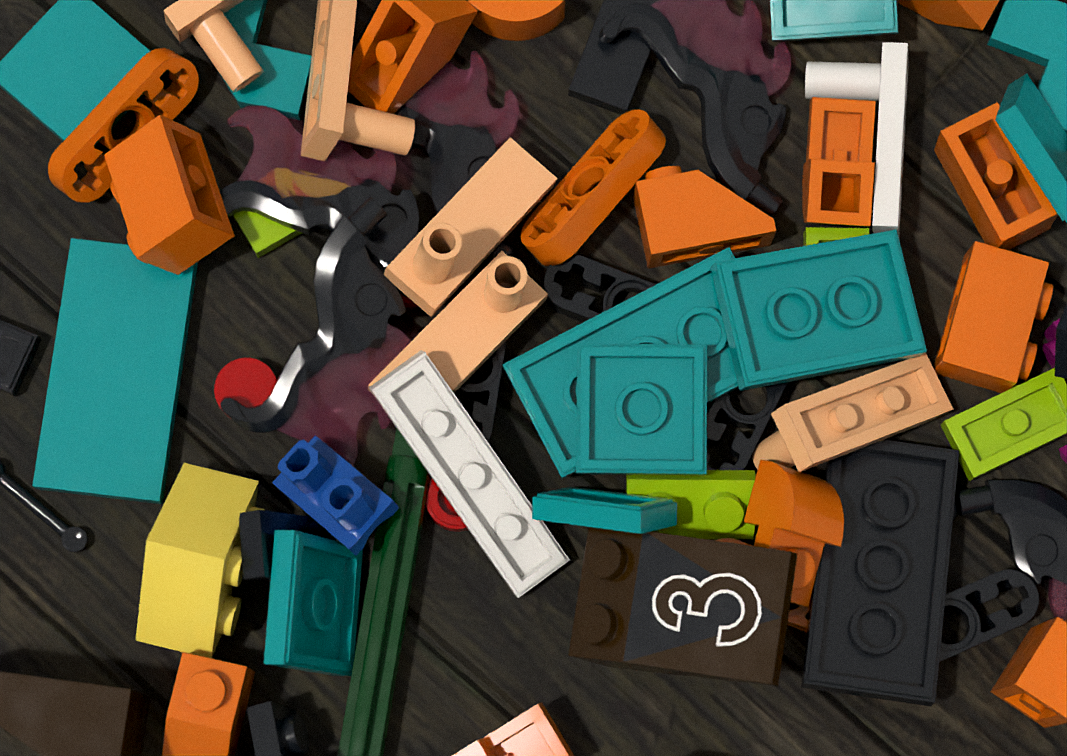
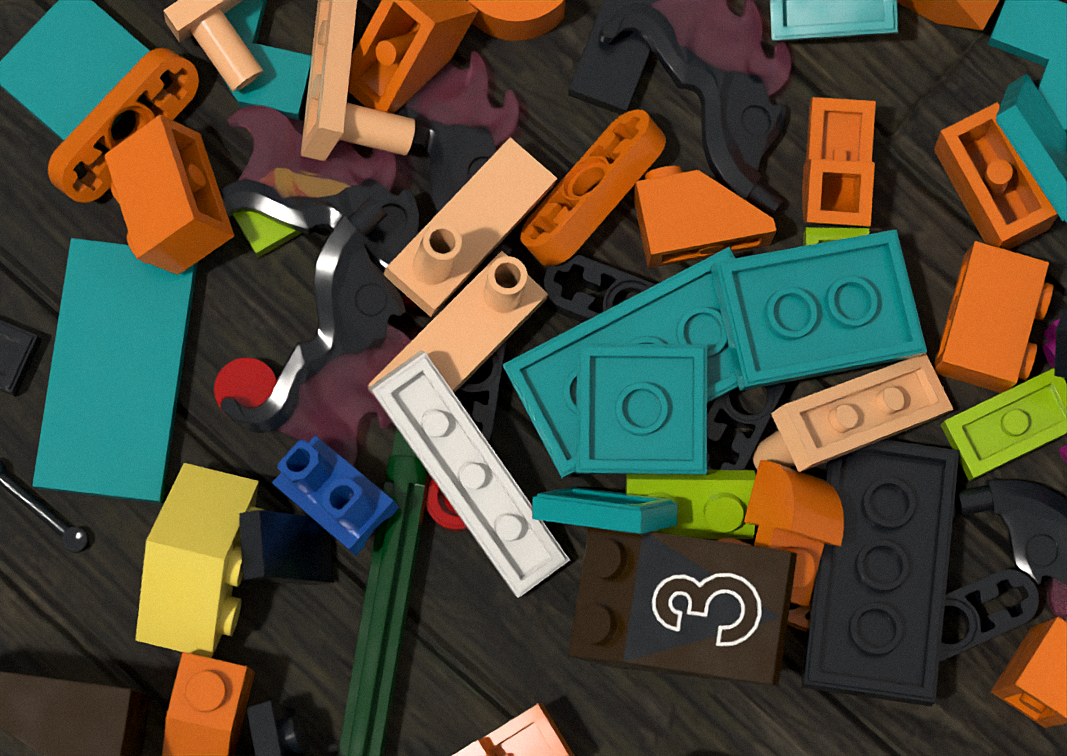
(312, 604): teal tile -> none
(881, 83): white piece -> none

